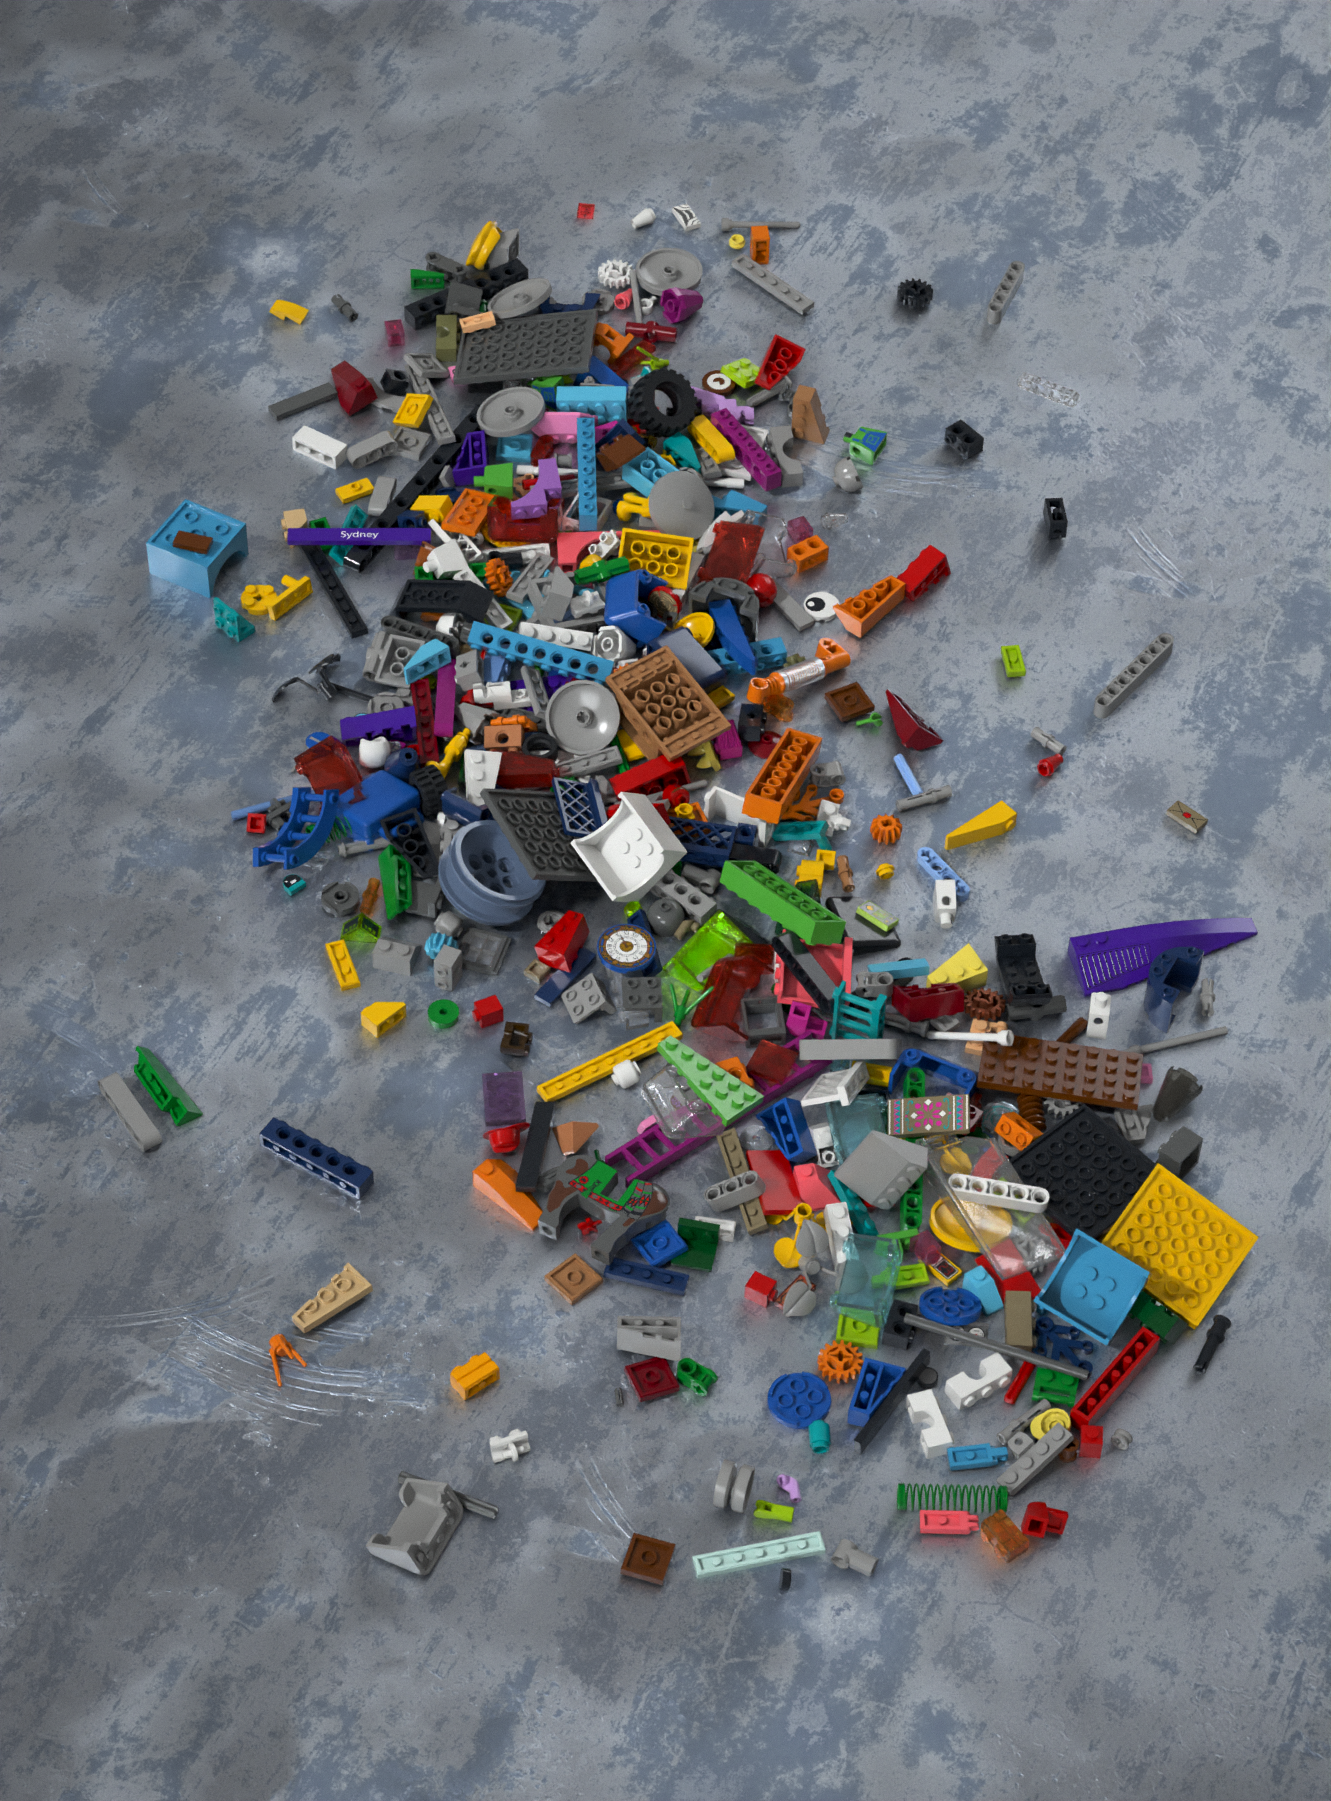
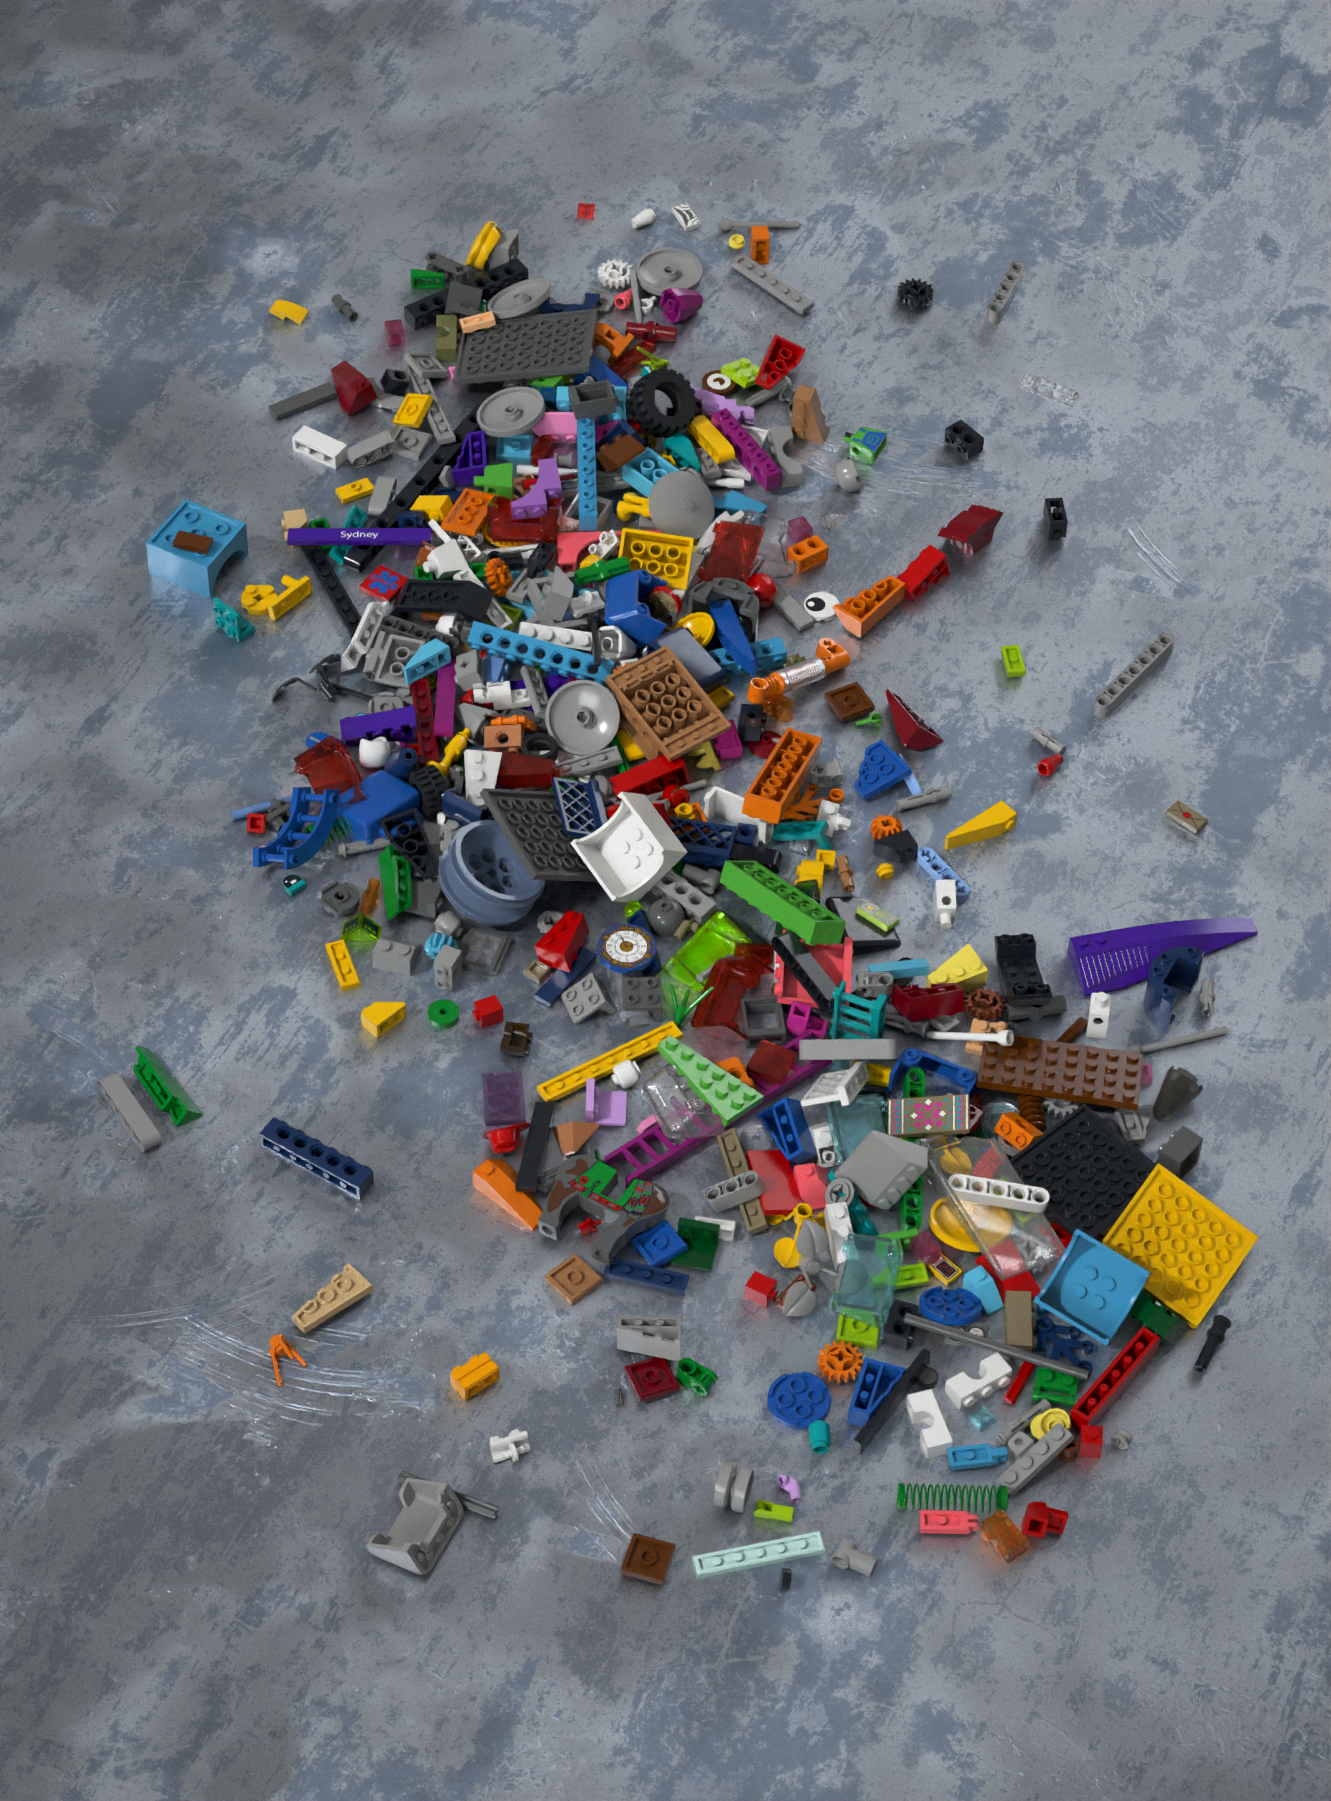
(364, 634): none -> white wedge
(383, 584): none -> red tile
(455, 778): none -> dark grey plate
(540, 558): none -> black hinge
(592, 391): none -> dark grey window
(594, 621): none -> black piece
(605, 1107): none -> lavender bracket
(838, 1186): none -> light grey gear
(879, 770): none -> blue plate
(896, 847): none -> black slope
(972, 528): none -> dark red slope
(981, 1418): none -> clear light blue slope

